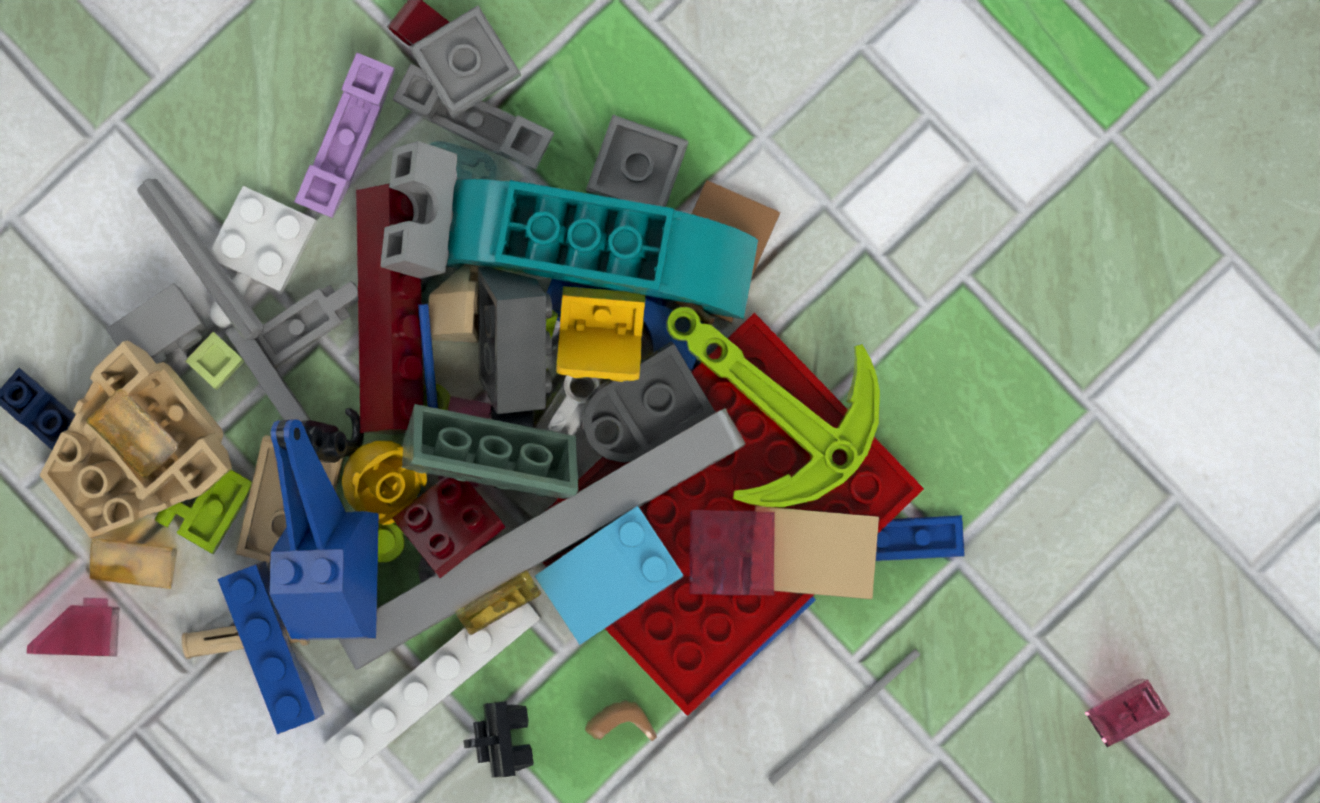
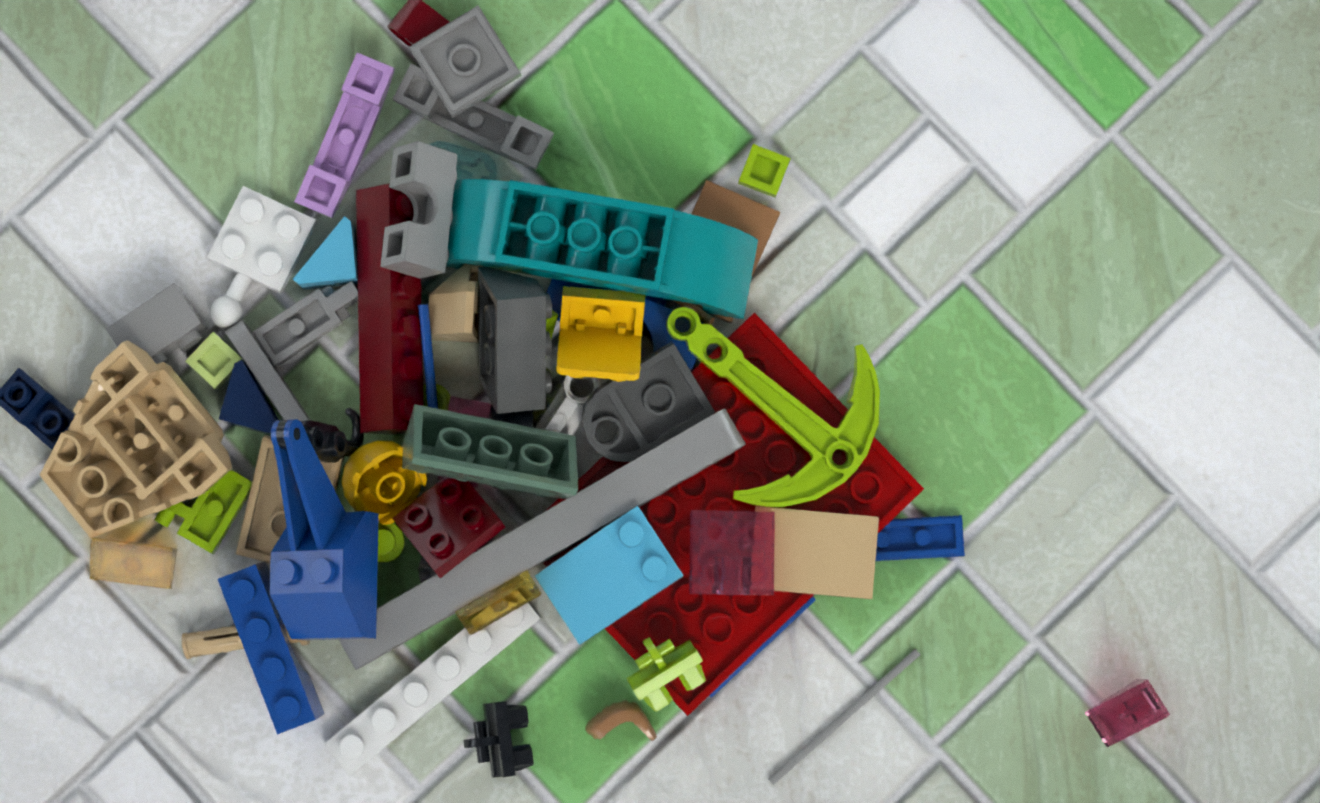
(81, 631): clear pink slope -> none
(132, 433): clear yellow slope -> none
(200, 259): light grey axle -> none
(246, 402): none -> dark blue slope
(333, 261): none -> medium azure slope
(637, 163): light grey tile -> none
(663, 665): none -> lime hips
(764, 170): none -> lime plate

